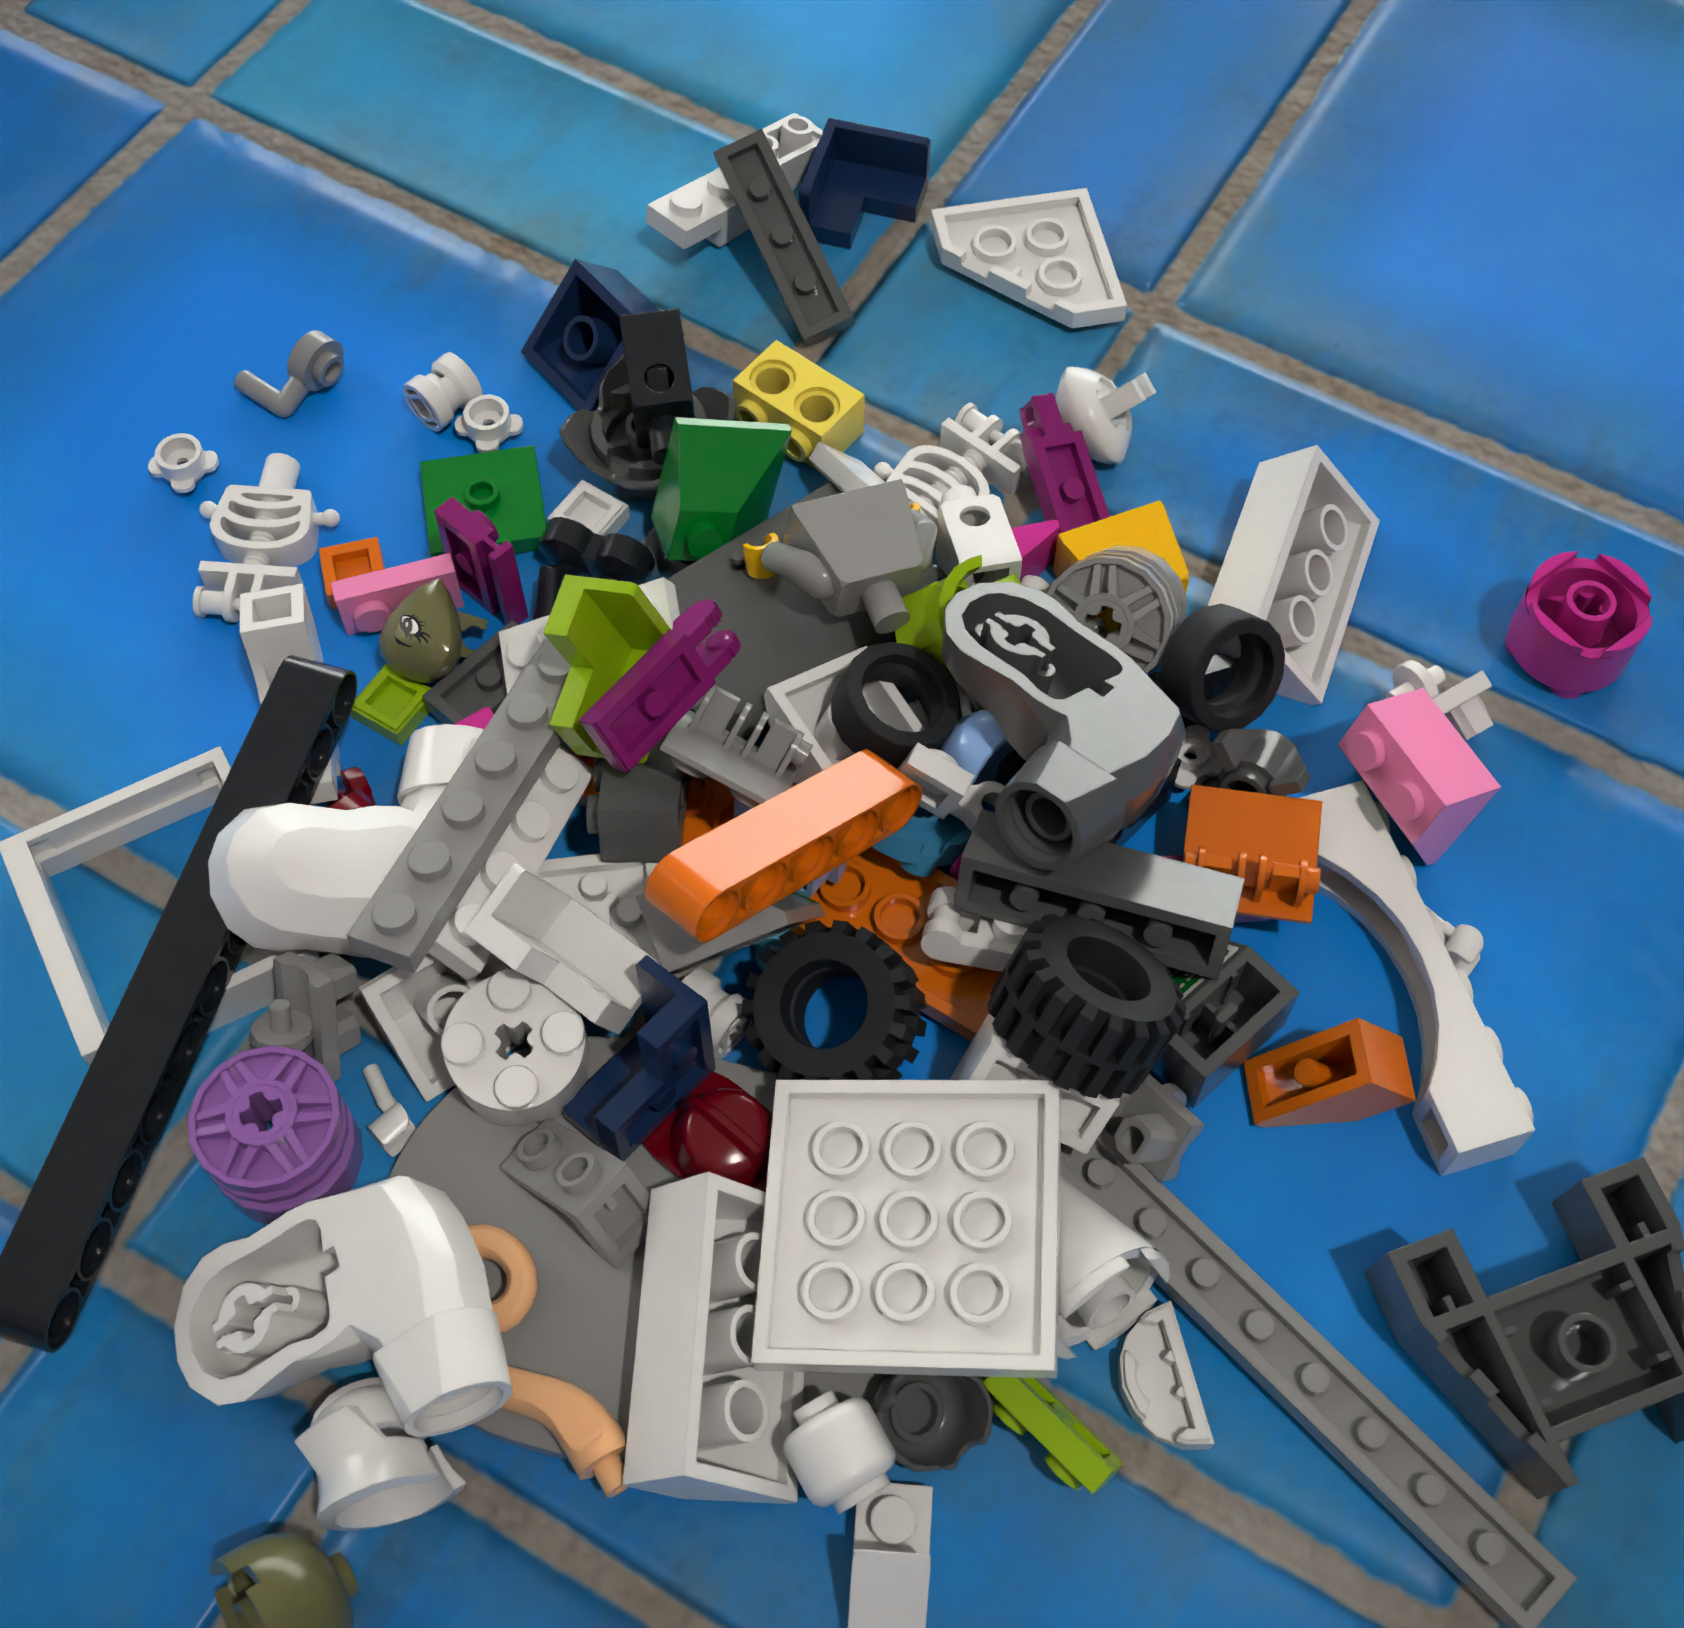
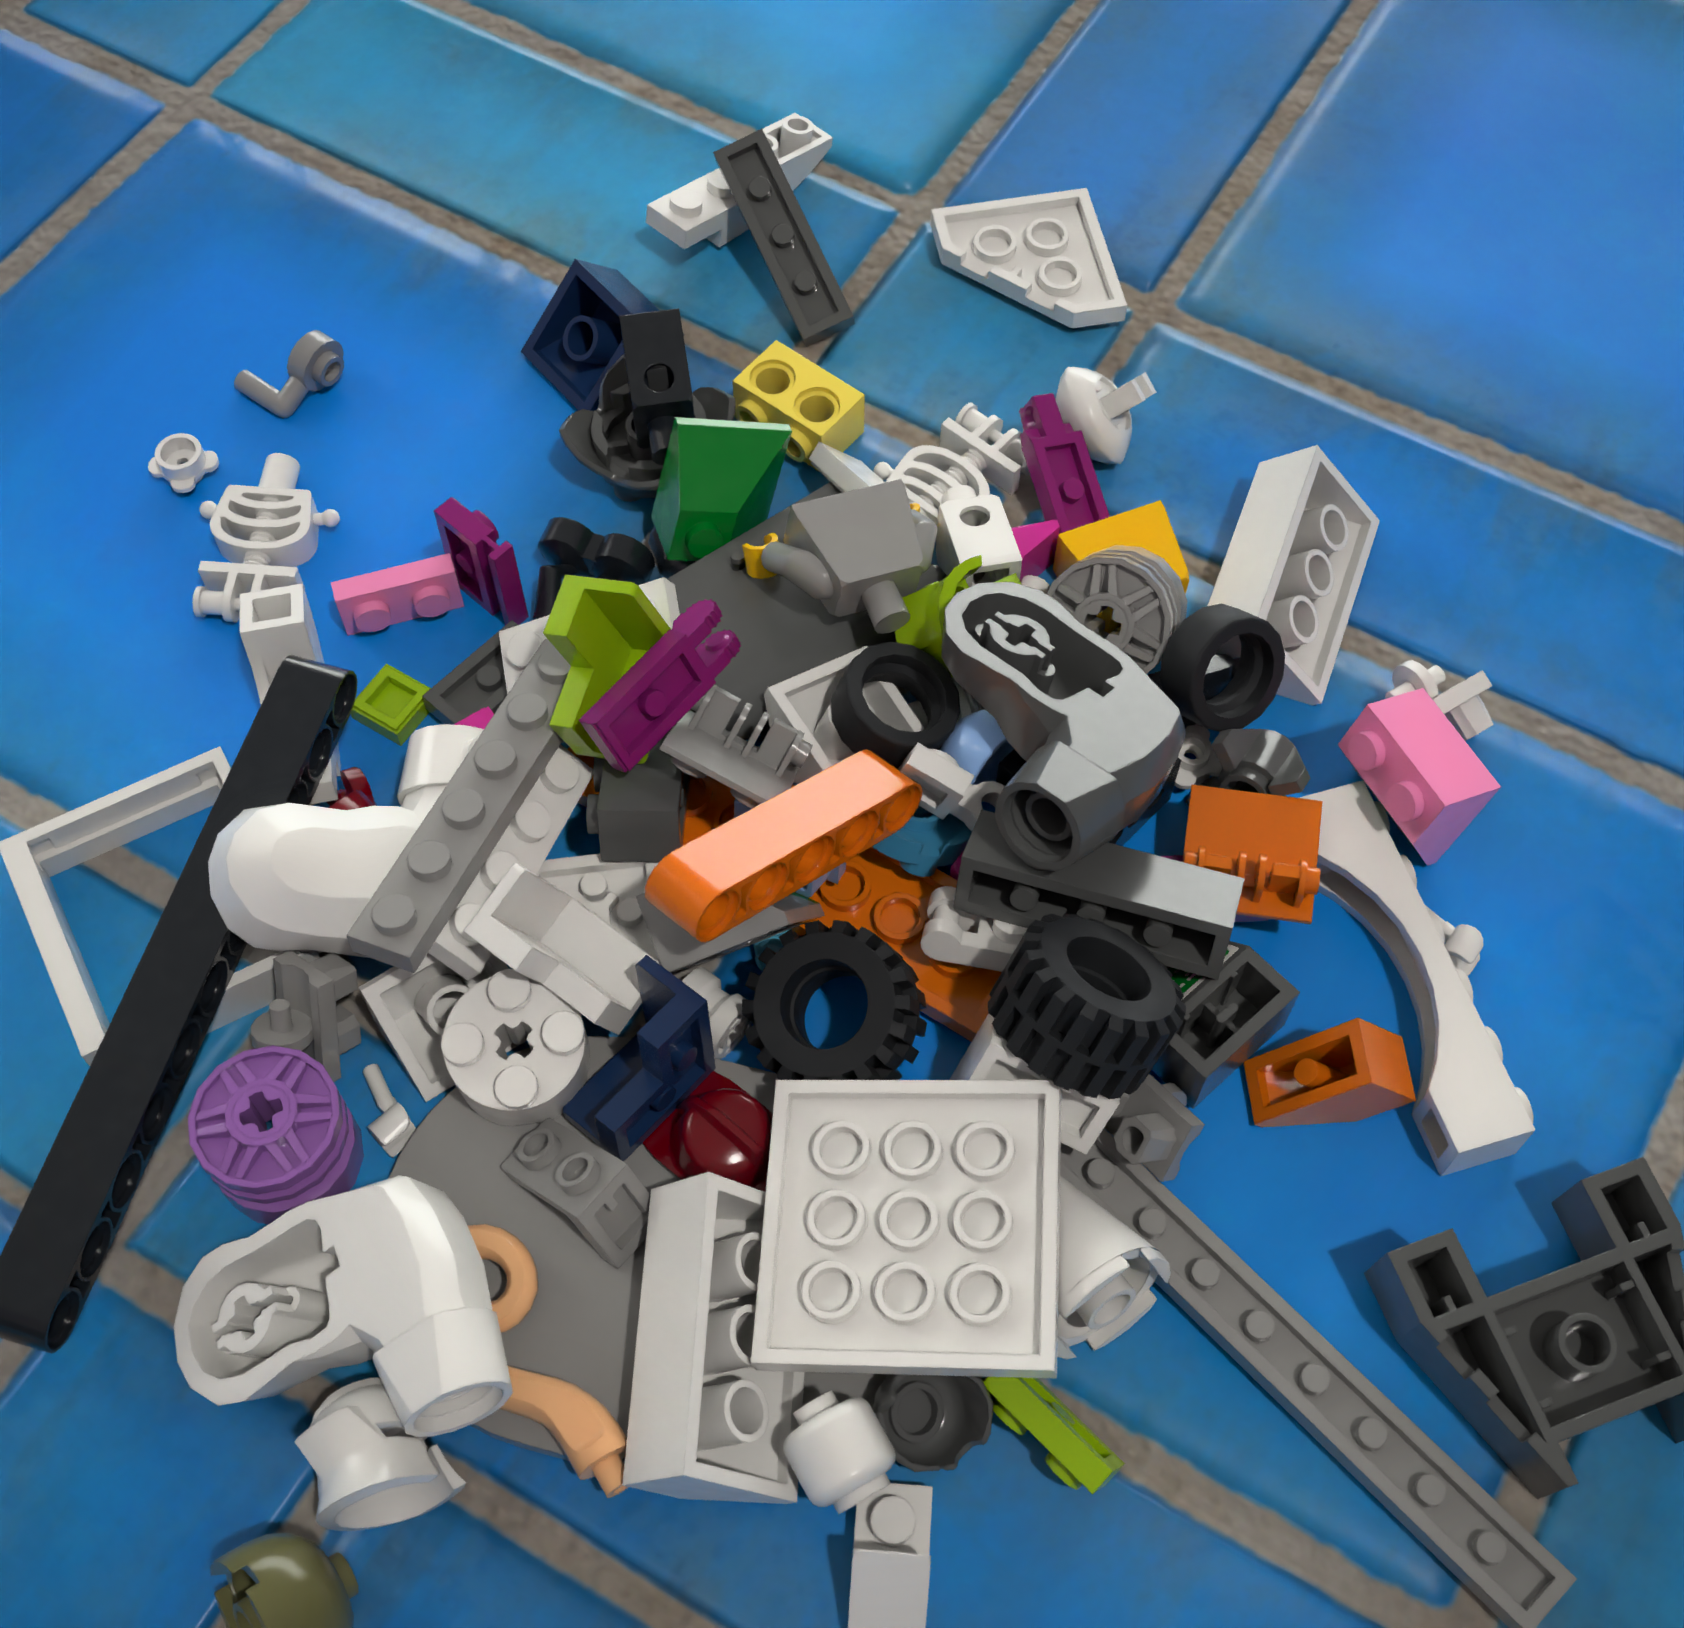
(349, 561): orange plate -> none
(425, 634): olive piece -> none
(442, 391): white wheel -> none
(488, 422): white plate -> none
(498, 484): green plate -> none
(593, 509): white tile -> none
(859, 173): dark blue panel -> none
(1160, 1383): white tile -> none
(1579, 623): dark pink brick -> none

